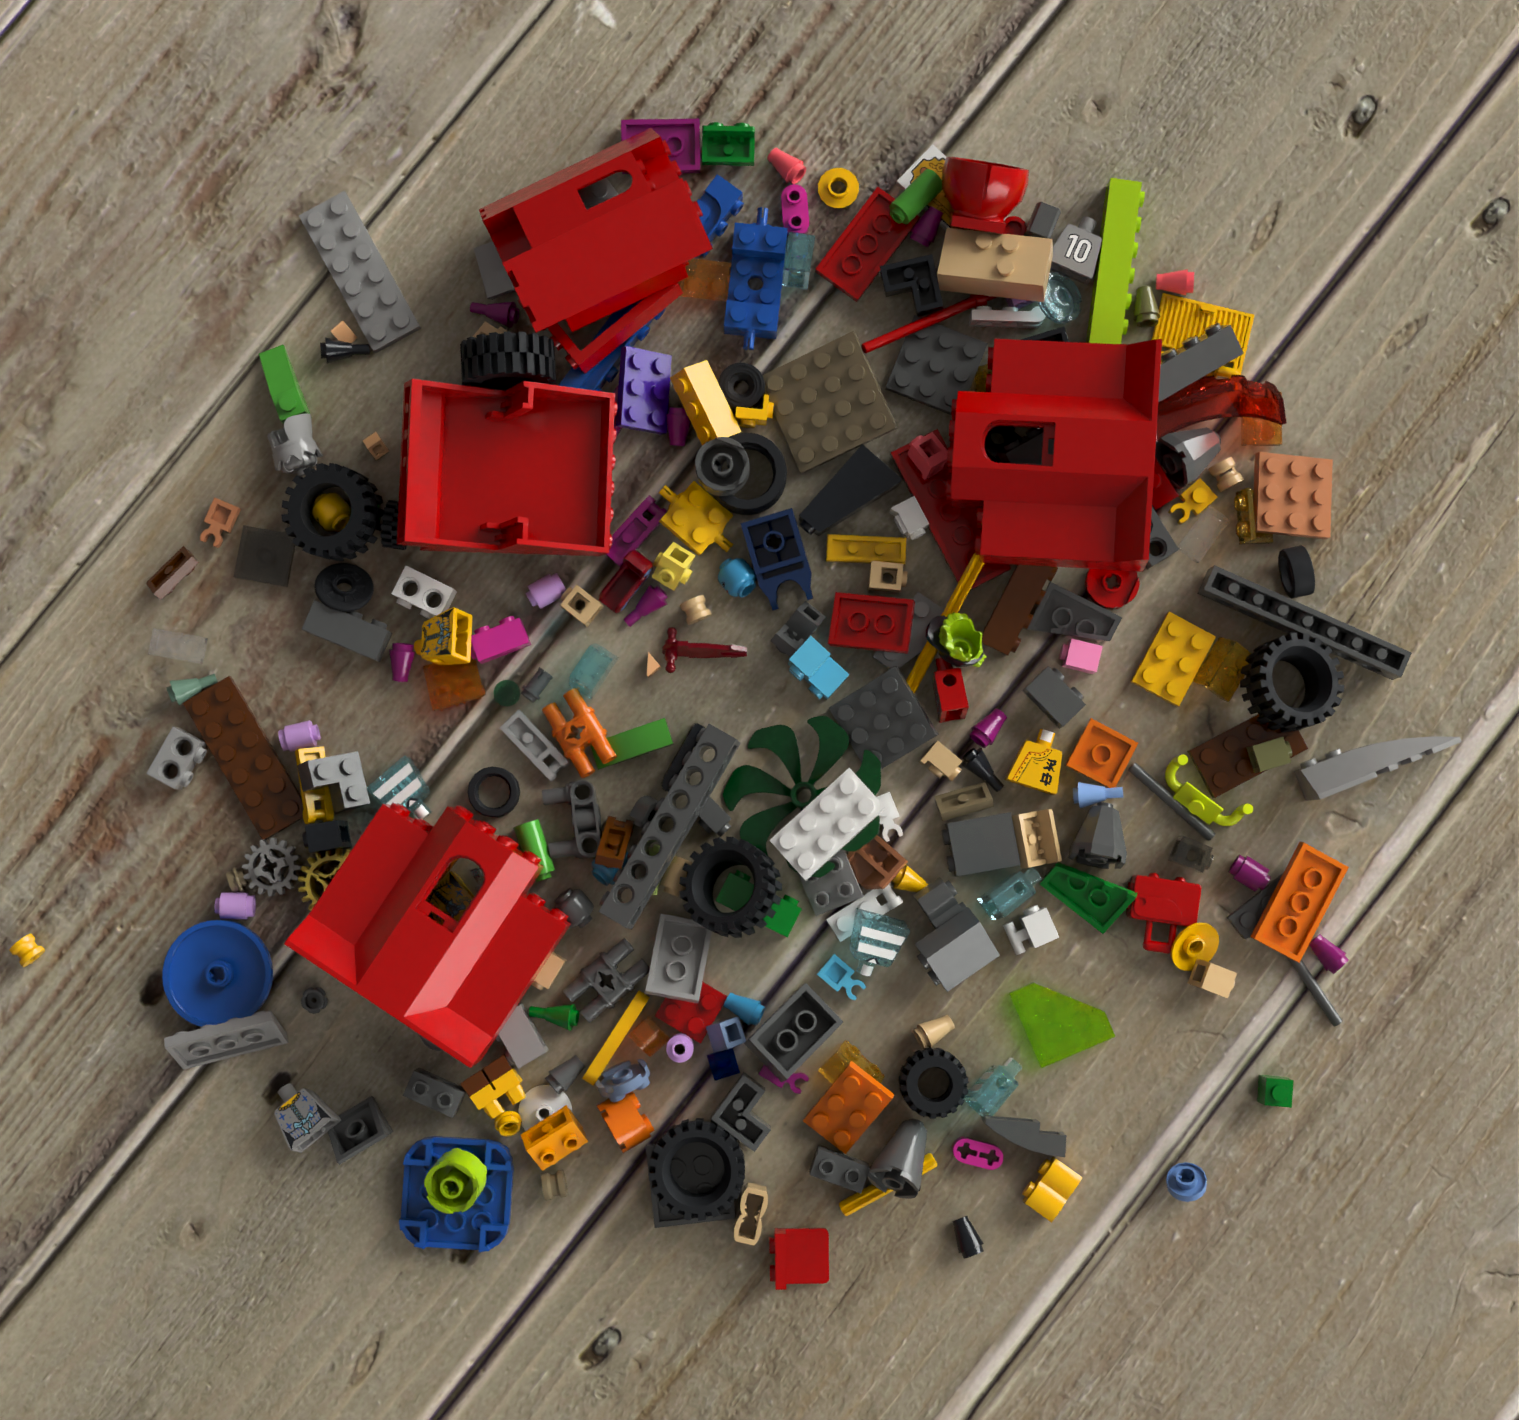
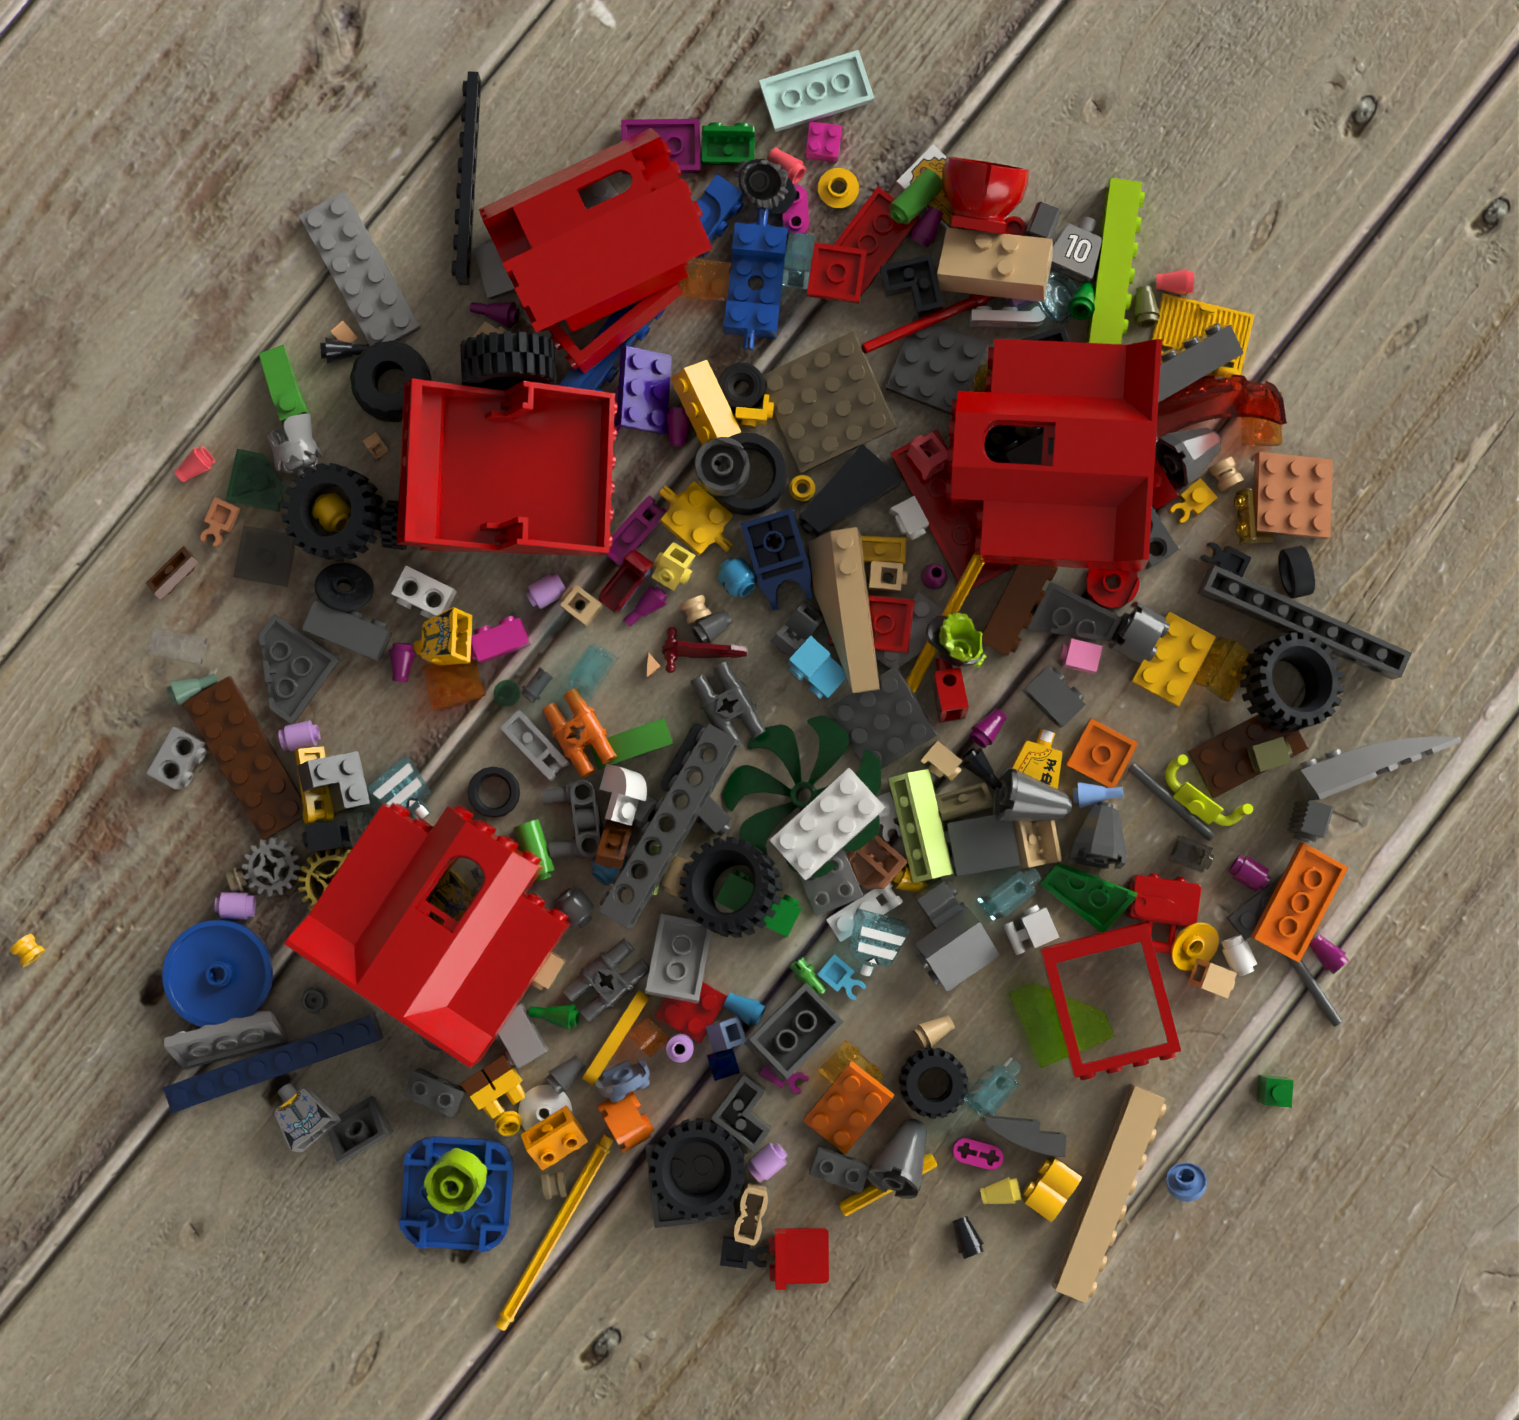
(195, 463): none -> coral cone
(255, 482): none -> clear green plate
(273, 1063): none -> dark blue brick
(292, 668): none -> dark grey plate
(369, 368): none -> black tyre
(467, 167): none -> black plate
(554, 1232): none -> yellow piece
(626, 790): none -> white brick
(710, 627): none -> dark grey cone
(734, 692): none -> dark grey pin
(738, 1254): none -> black plate
(766, 185): none -> dark grey hair
(767, 1162): none -> lavender brick
(802, 480): none -> yellow plate
(806, 975): none -> bright green pin
(816, 91): none -> light aqua plate
(823, 142): none -> dark pink piece
(836, 273): none -> red plate
(844, 603): none -> tan wedge
(920, 825): none -> yellowish green brick
(930, 581): none -> magenta cone
(1002, 1192): none -> light yellow cone
(1028, 799): none -> dark grey cone
(1083, 302): none -> green cone
(1095, 944): none -> red window
(1108, 1193): none -> tan brick
(1139, 633): none -> dark grey brick
(1228, 559): none -> black plate
(1238, 955): none -> white brick
(1310, 820): none -> dark grey brick

